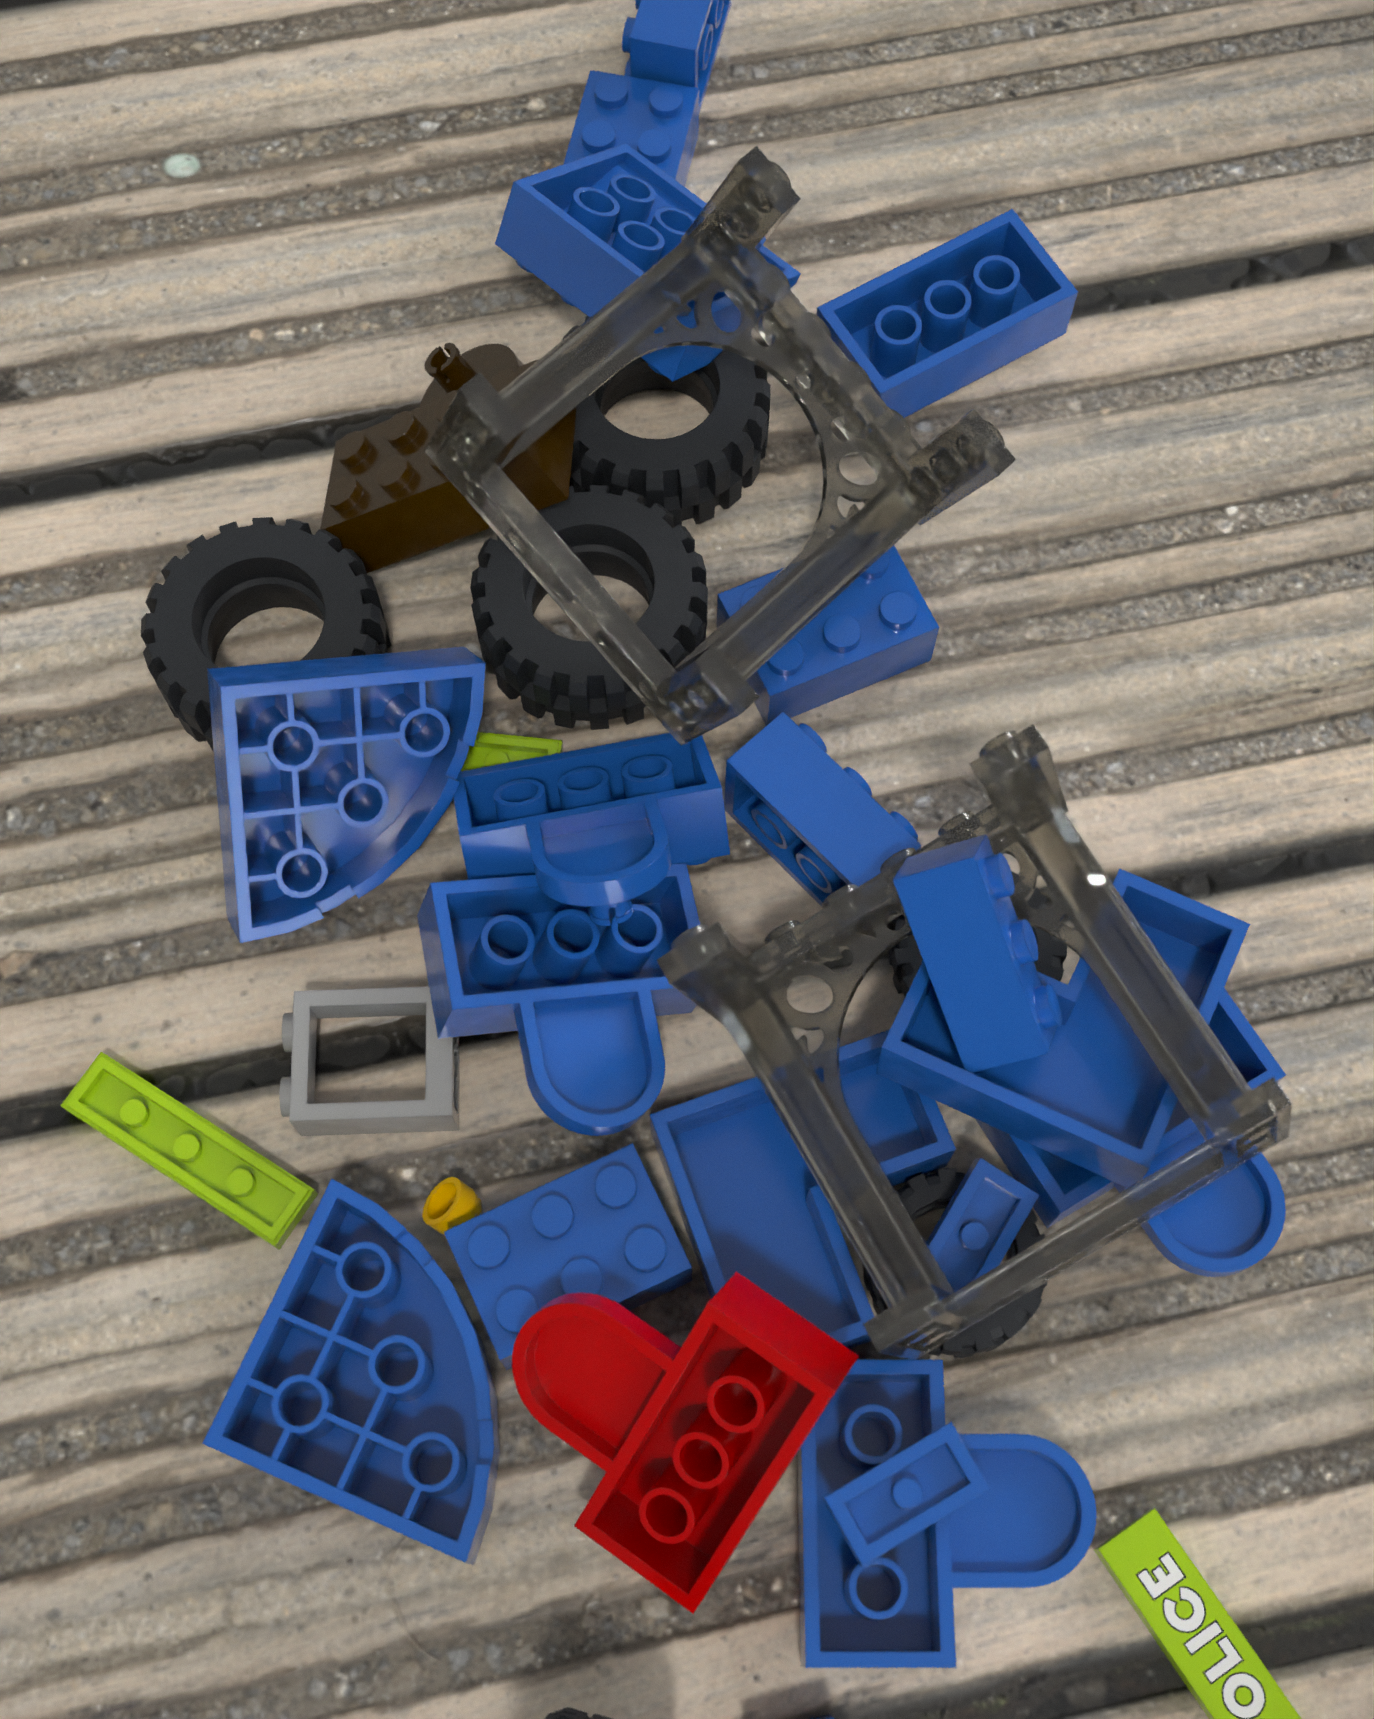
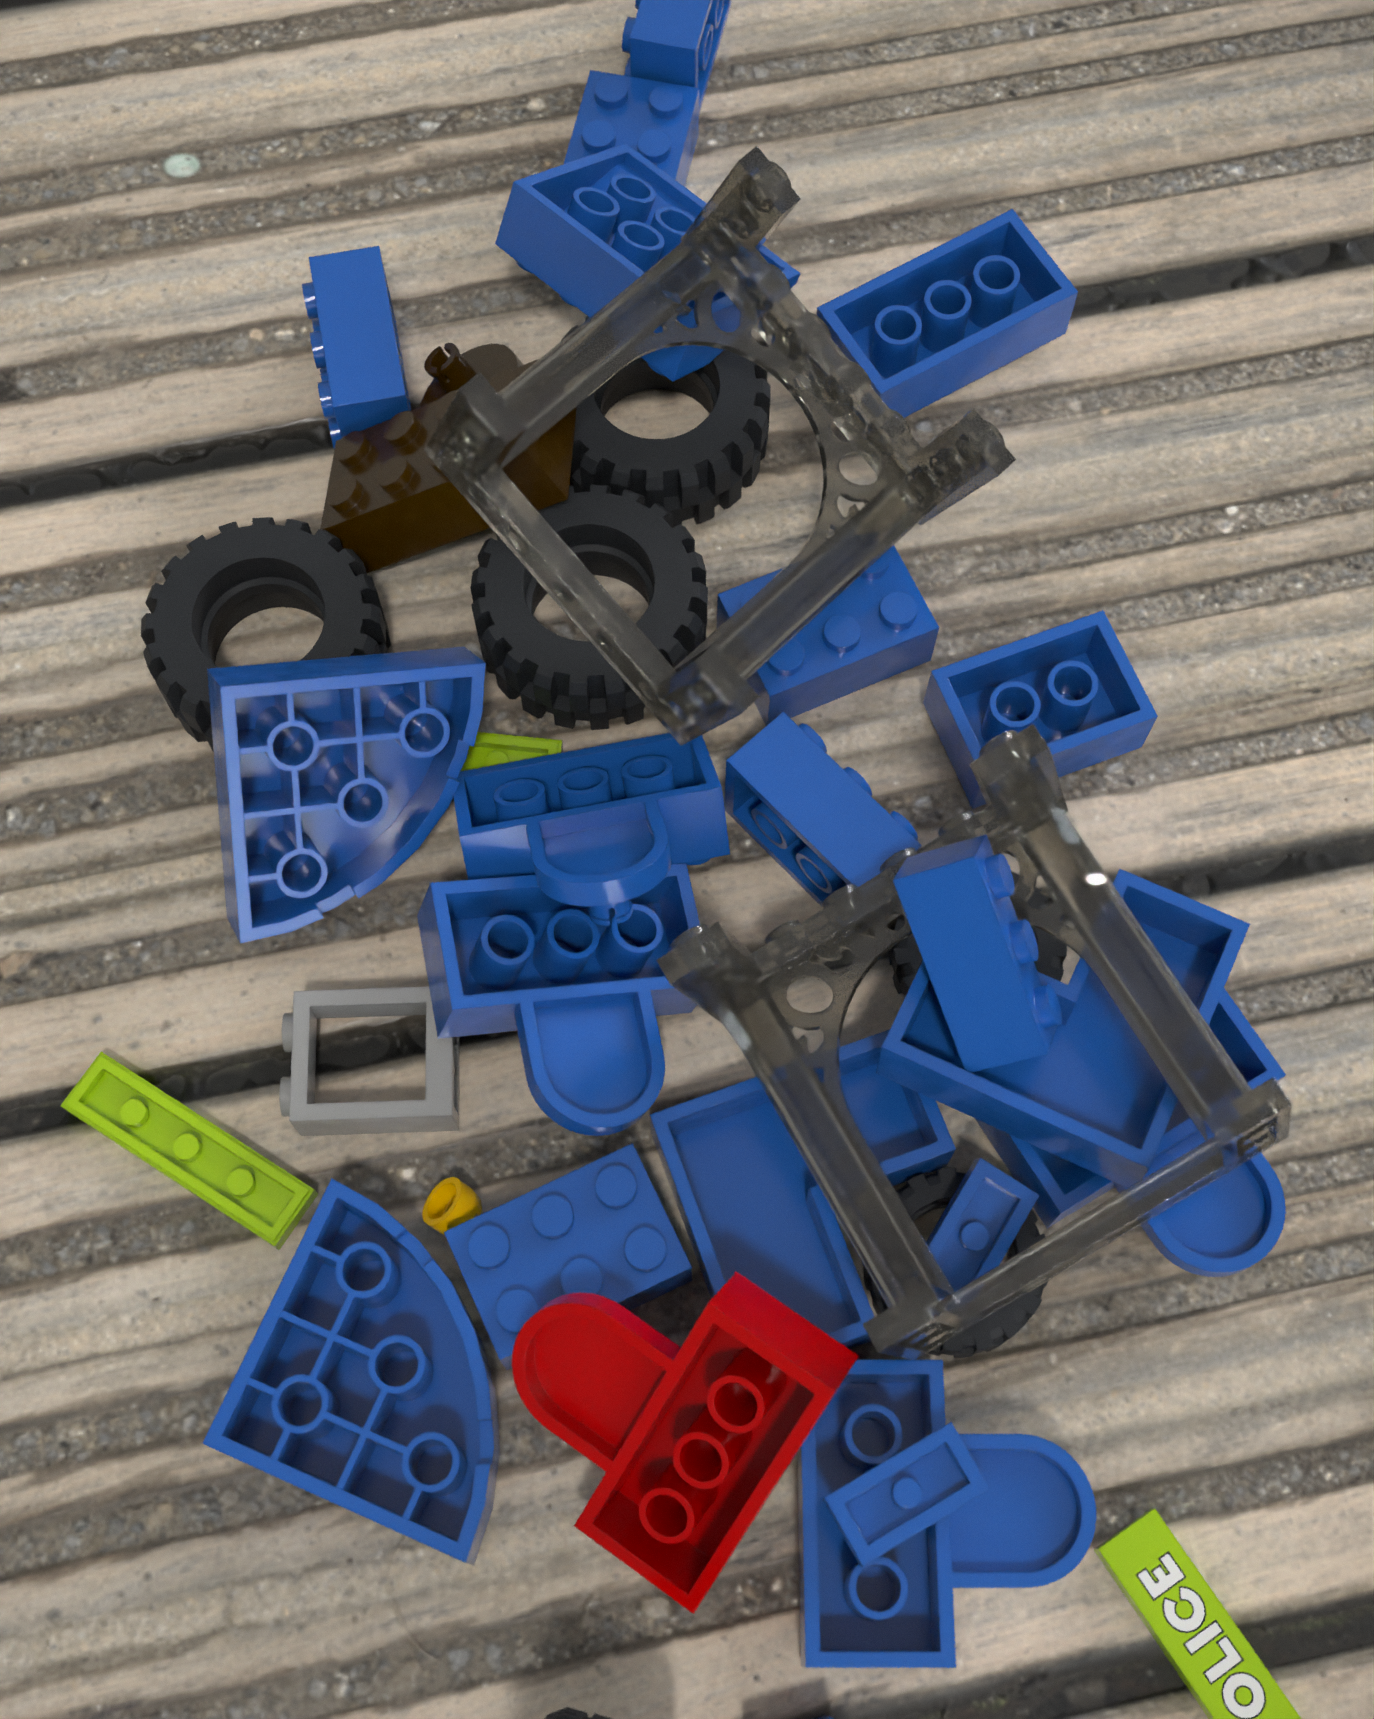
(355, 341): none -> blue brick
(1062, 680): none -> blue brick

